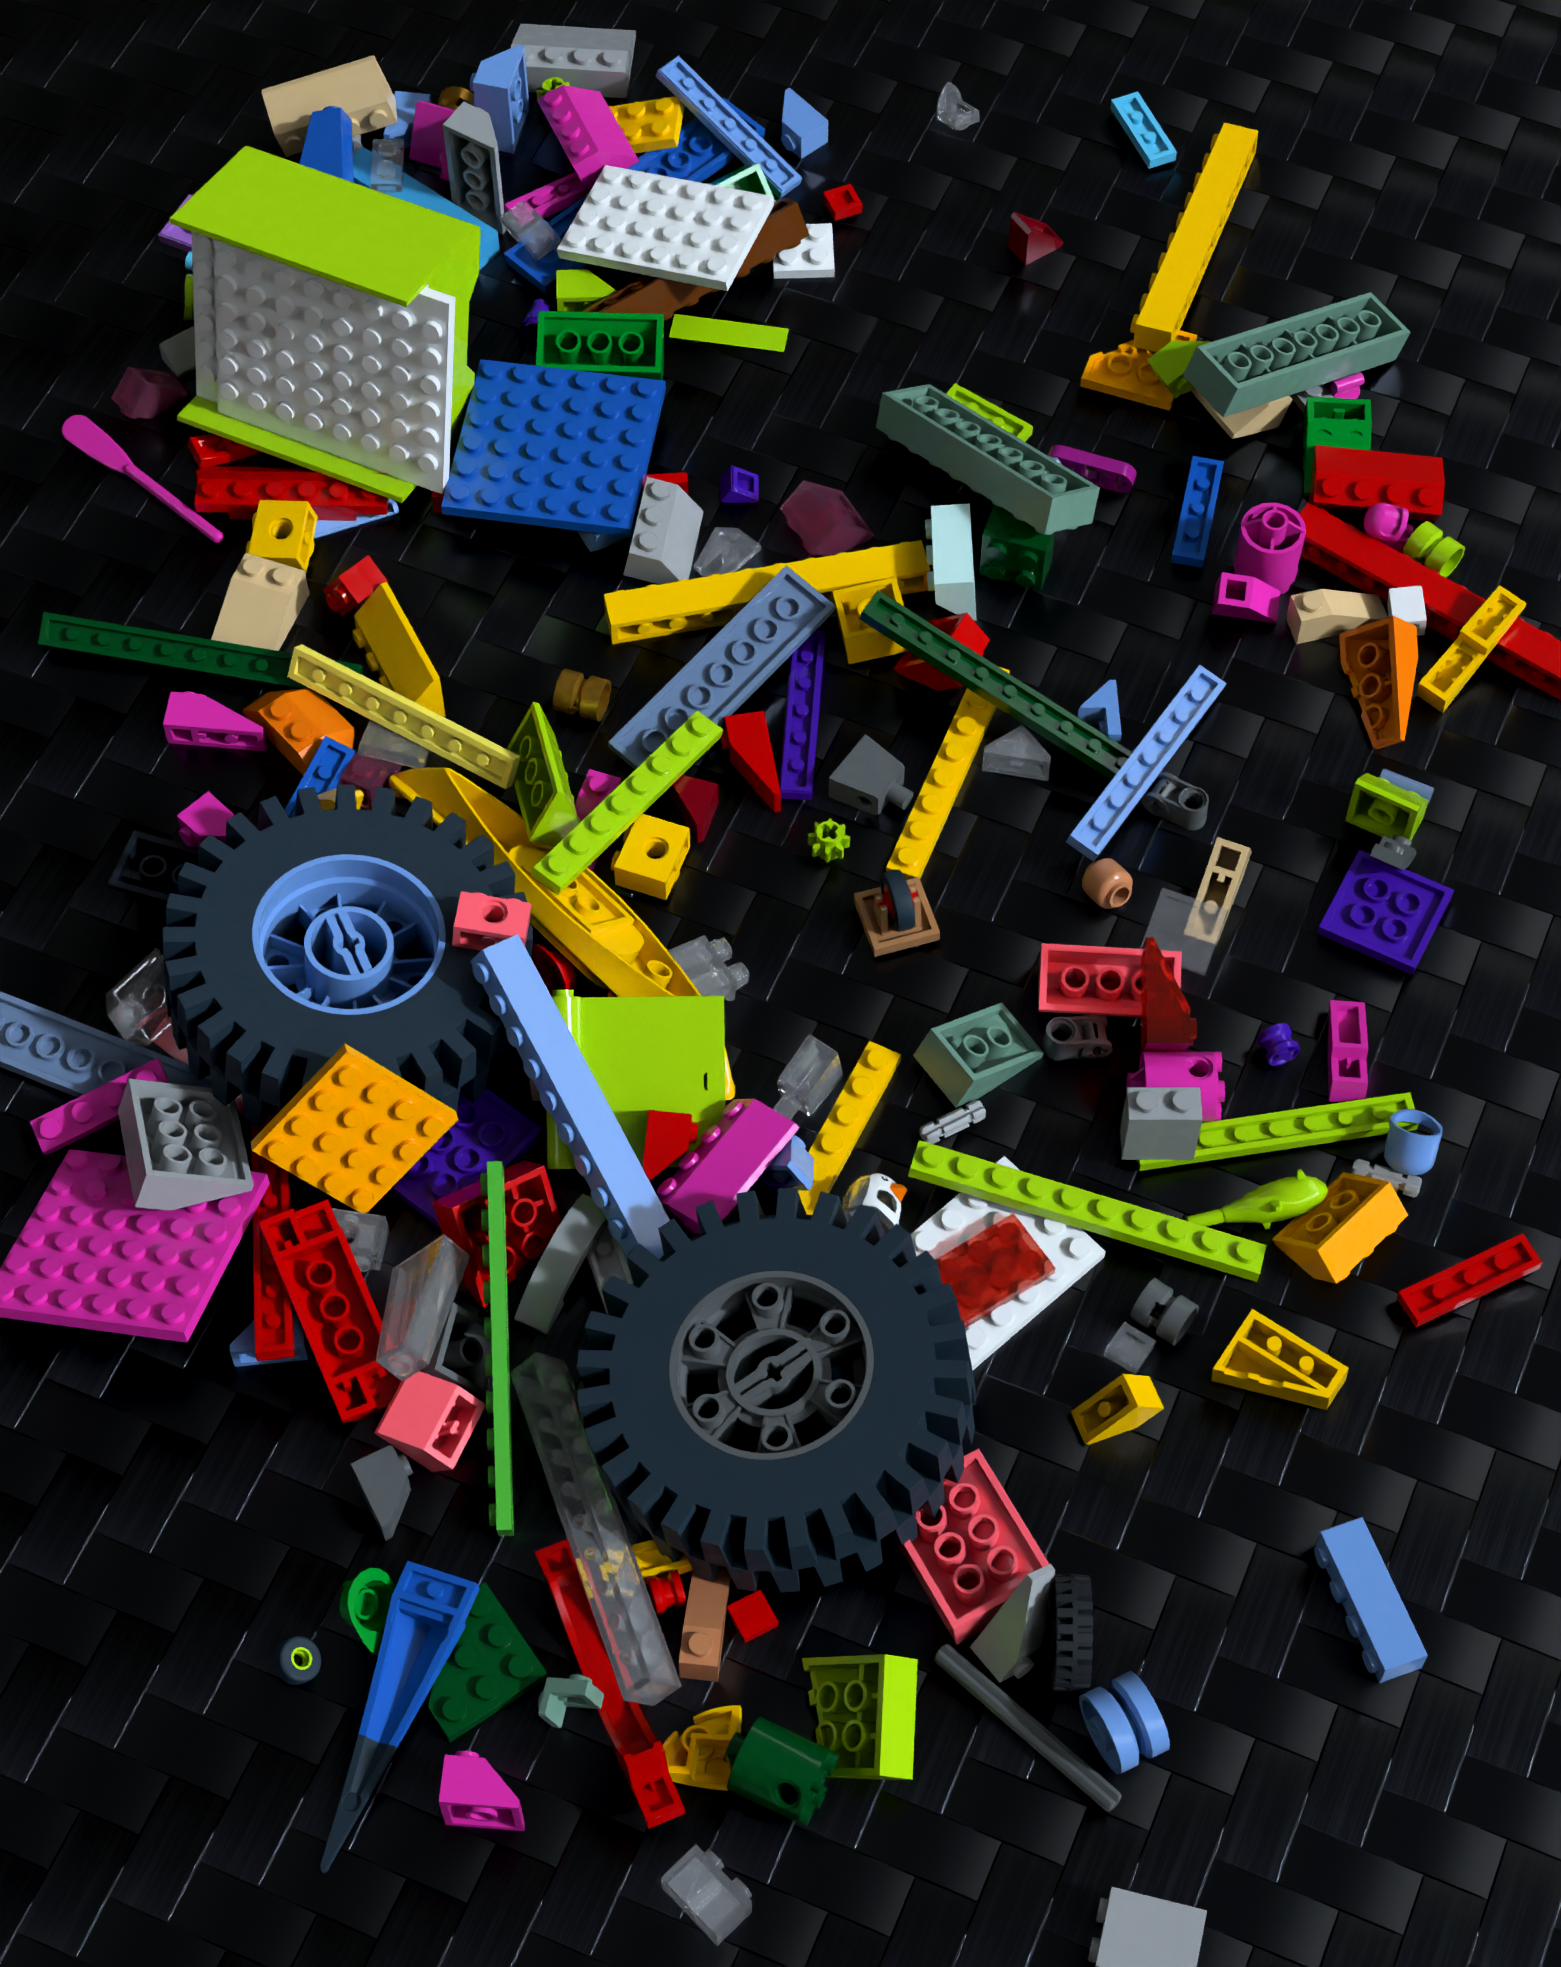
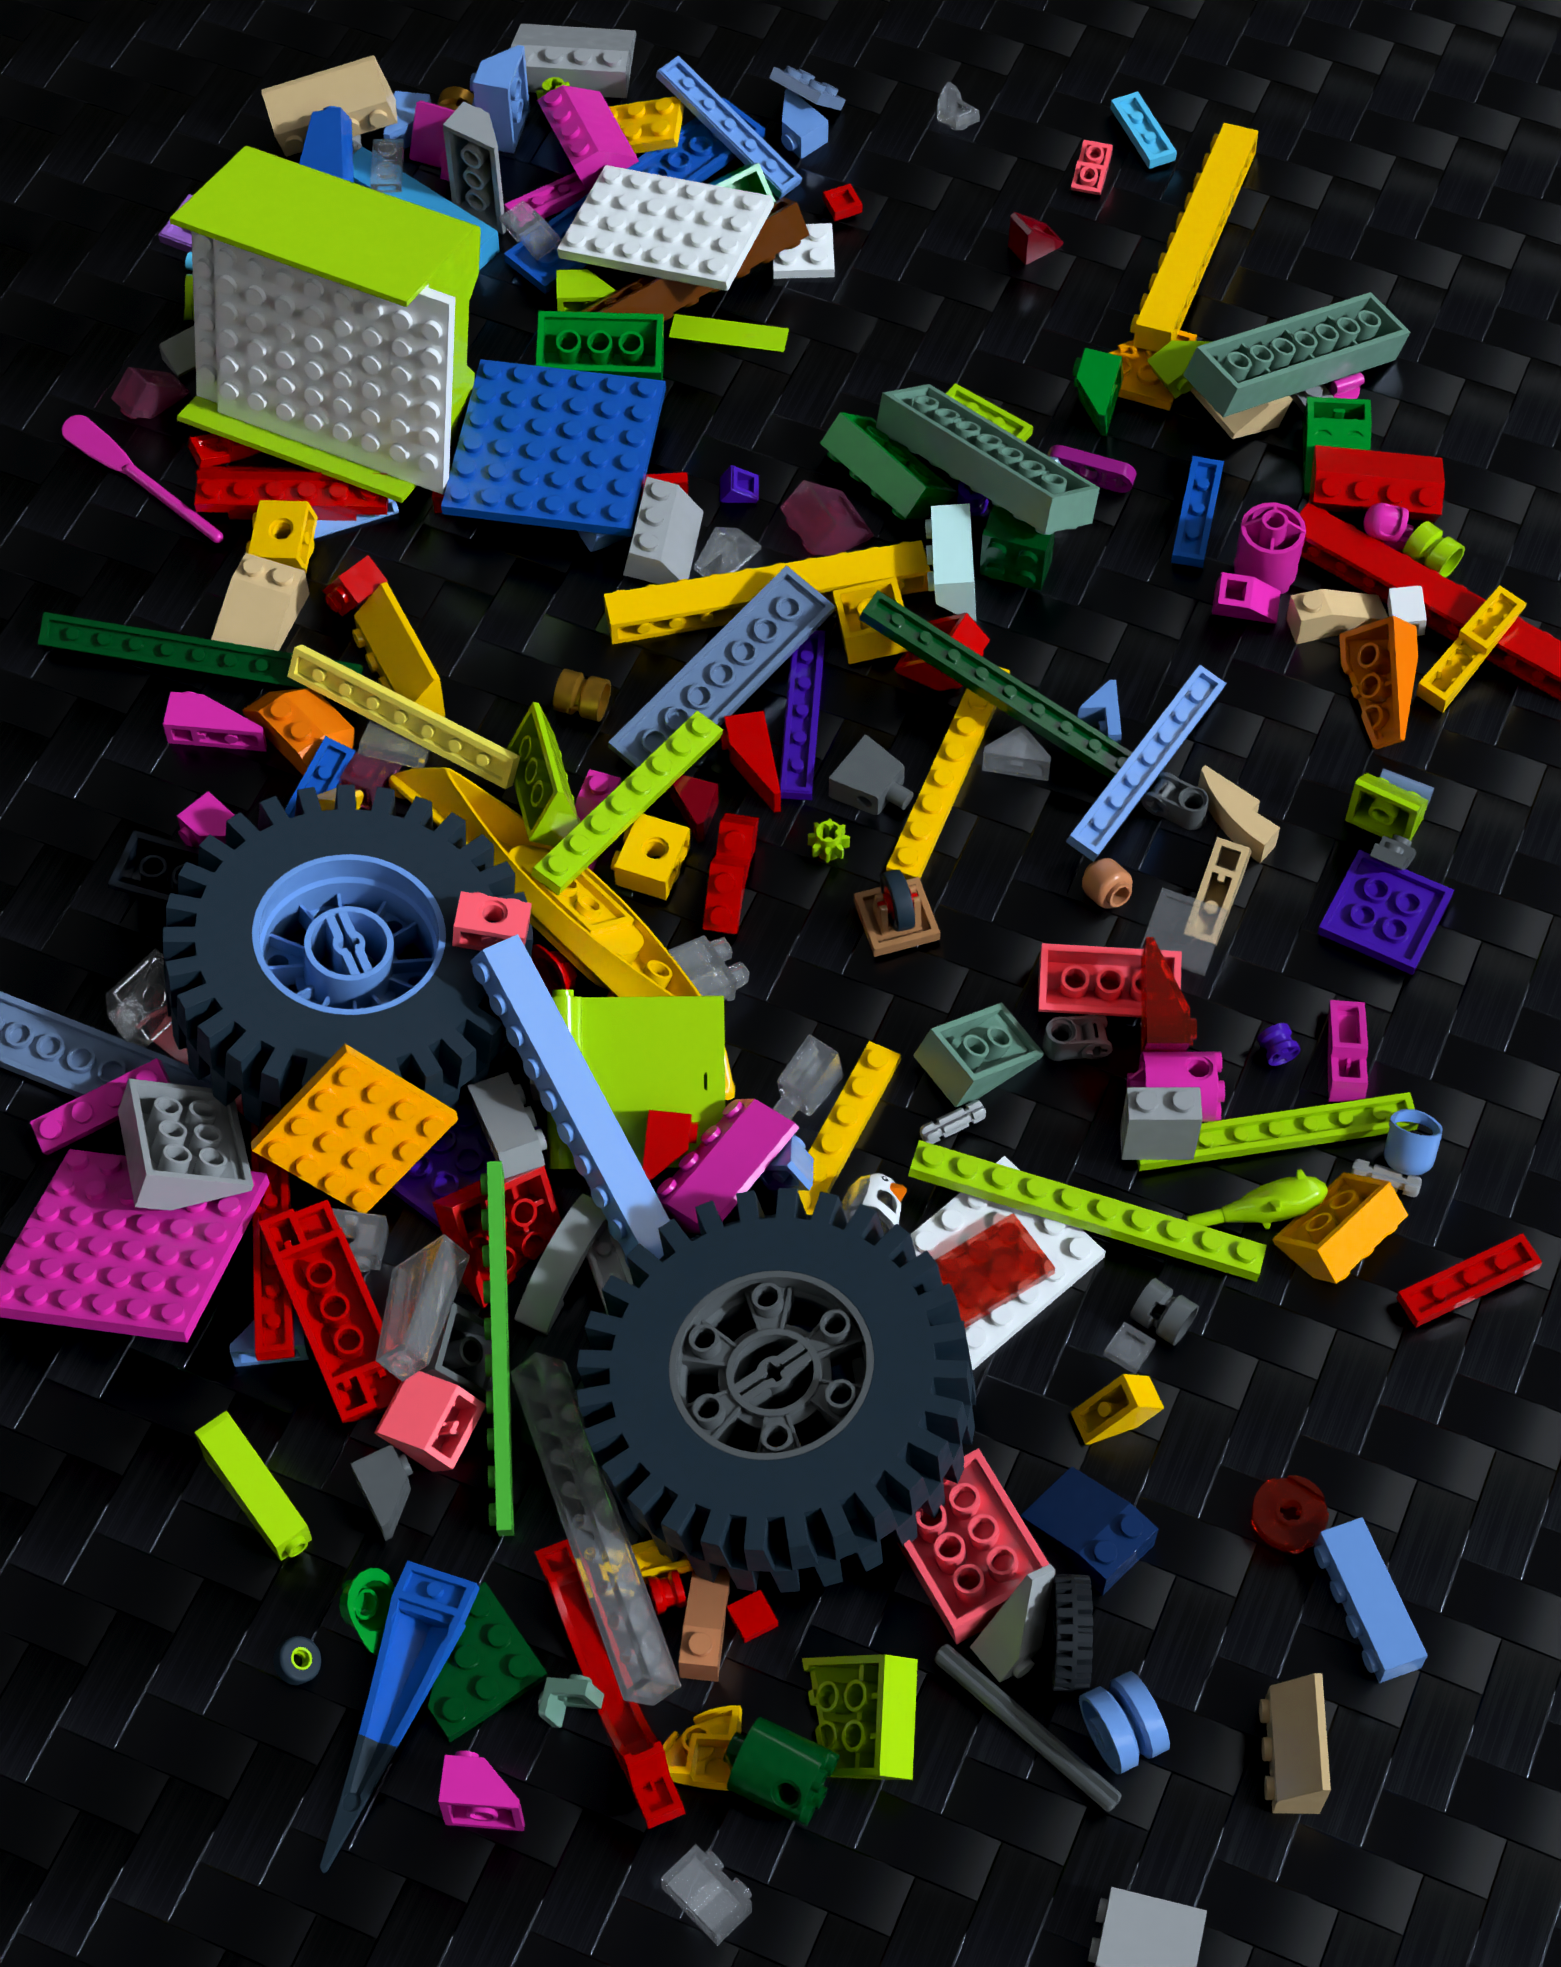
(253, 1486): none -> lime slope
(508, 1124): none -> light grey brick
(530, 323): dark purple cone -> none
(729, 872): none -> red arch
(805, 86): none -> sand blue plate
(886, 467): none -> green slope
(977, 501): none -> dark purple wheel
(1091, 1528): none -> dark blue slope
(1092, 167): none -> coral slope
(1098, 384): none -> green slope
(1238, 814): none -> tan slope
(1279, 1364): yellow wedge -> none
(1292, 1534): none -> clear red plate
(1296, 1745): none -> tan slope

